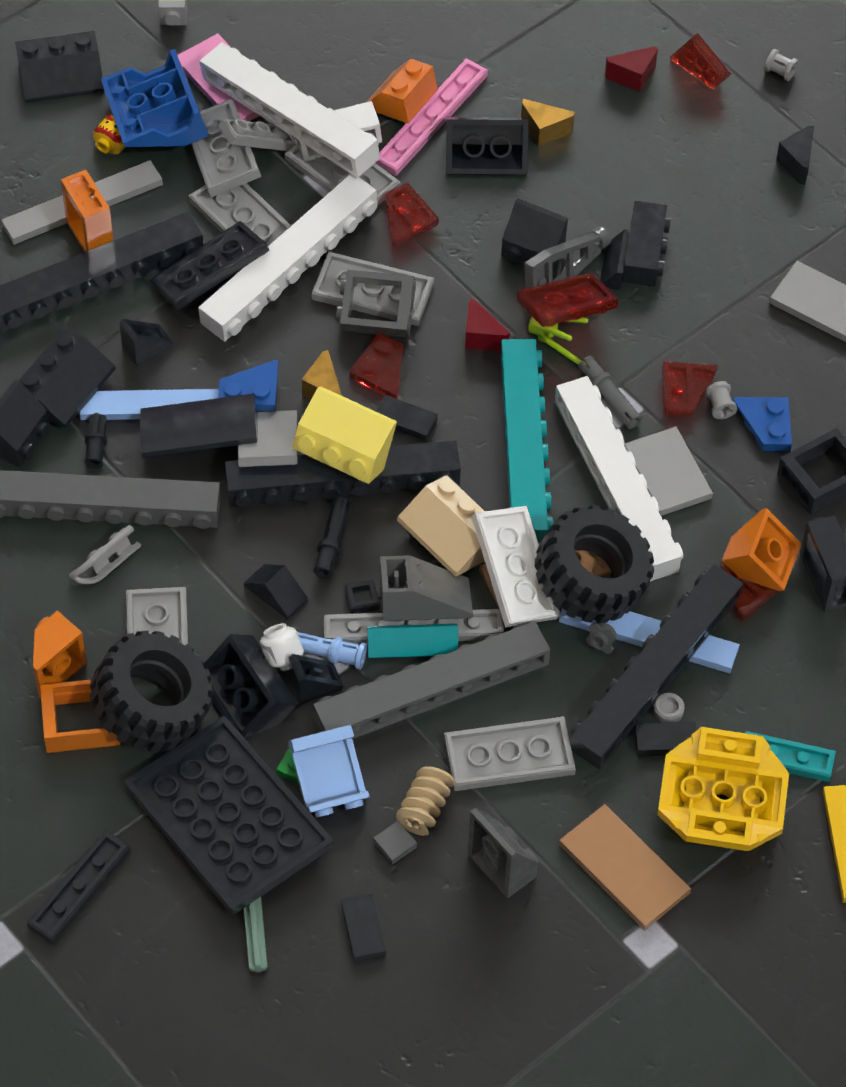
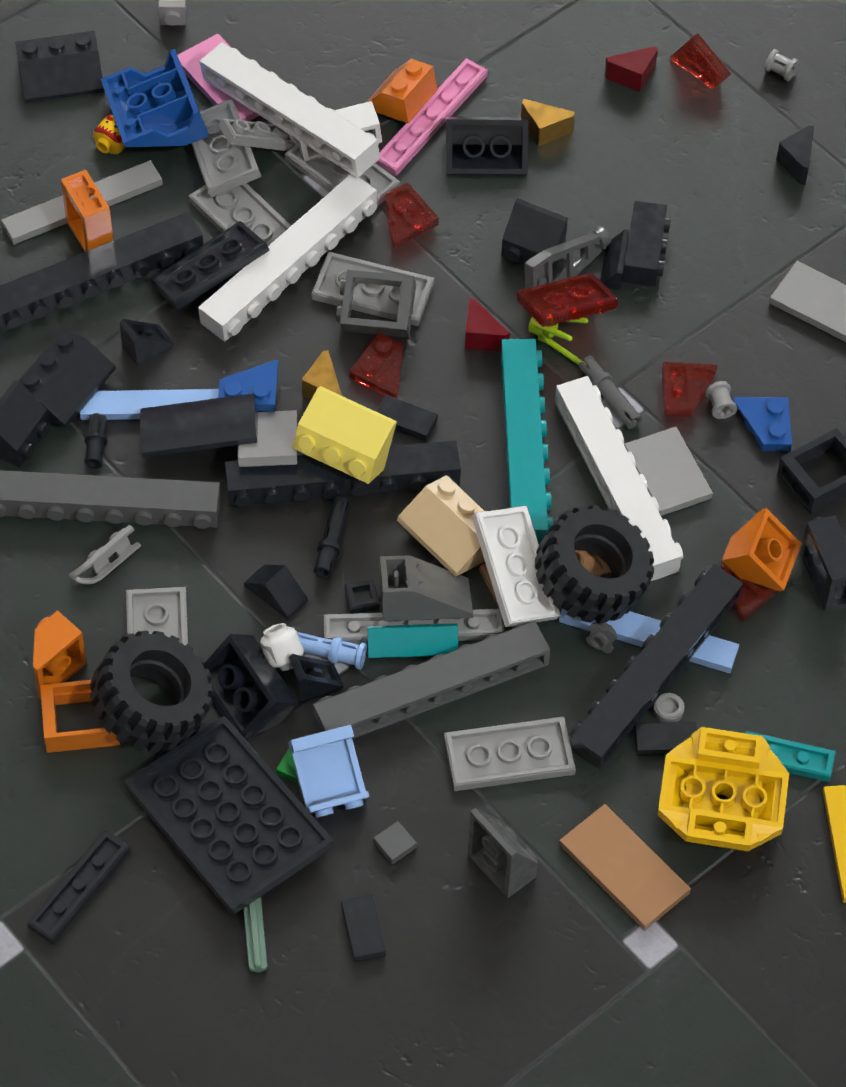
(424, 799): tan piece -> none

